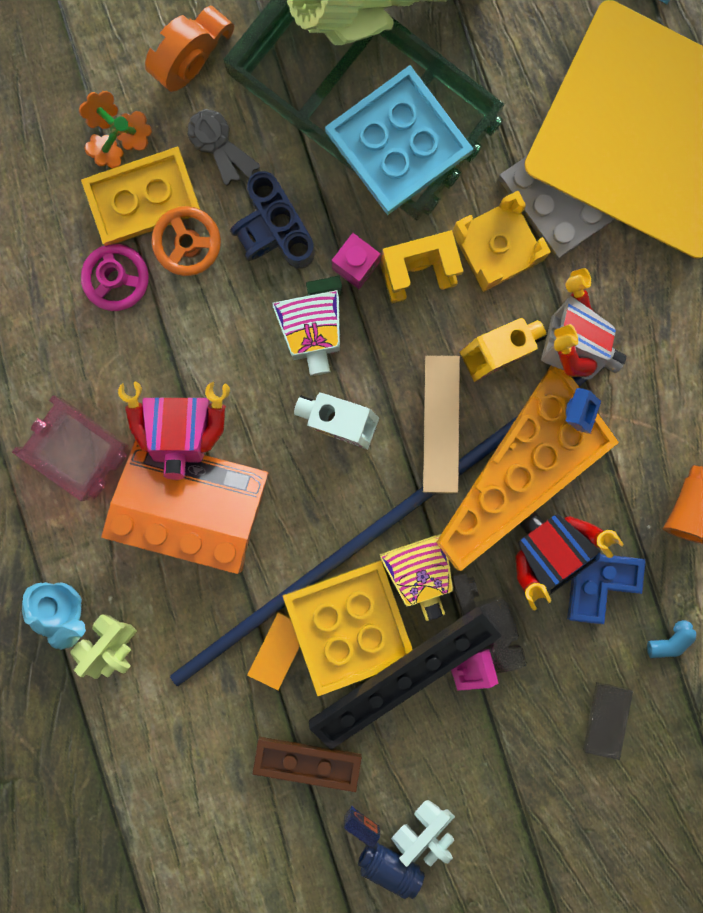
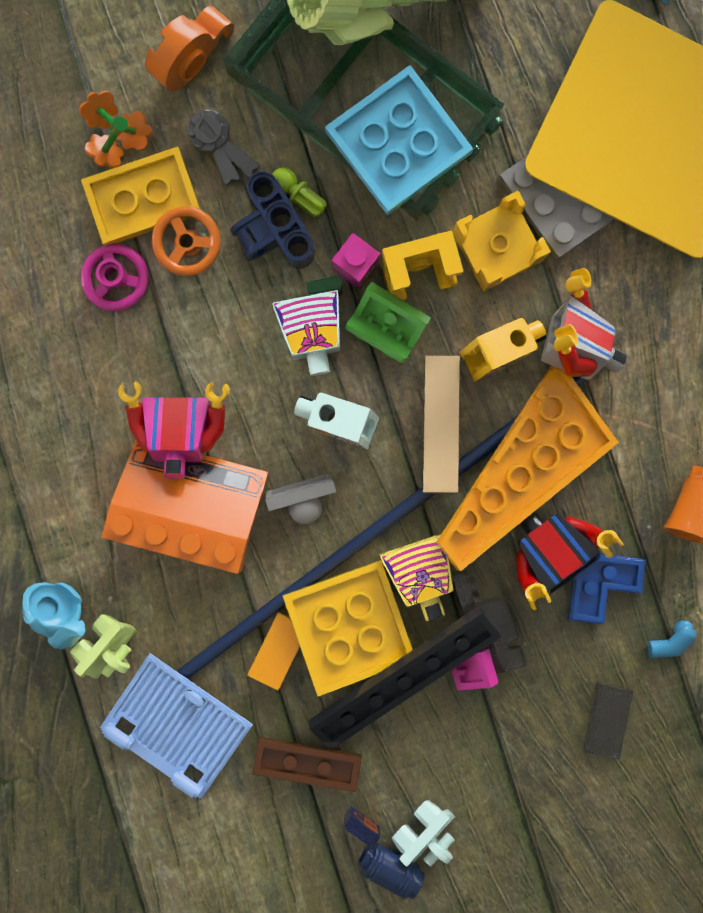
(72, 450): window -> none
(175, 726): none -> light blue window
(299, 193): none -> lime axle
(302, 498): none -> light grey tile
(387, 323): none -> bright green bracket
(582, 410): blue plate -> none

